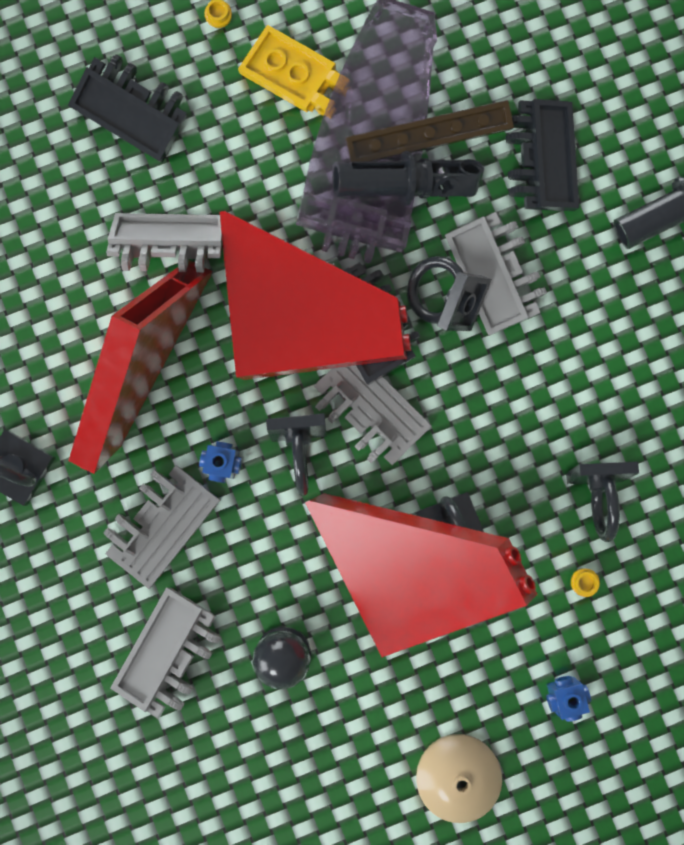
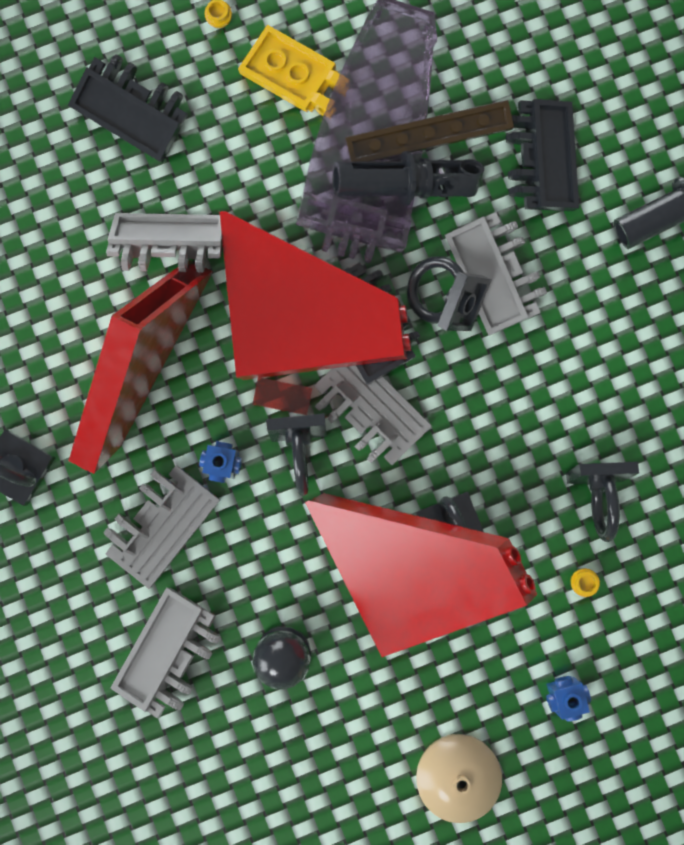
(282, 396): none -> clear red tile

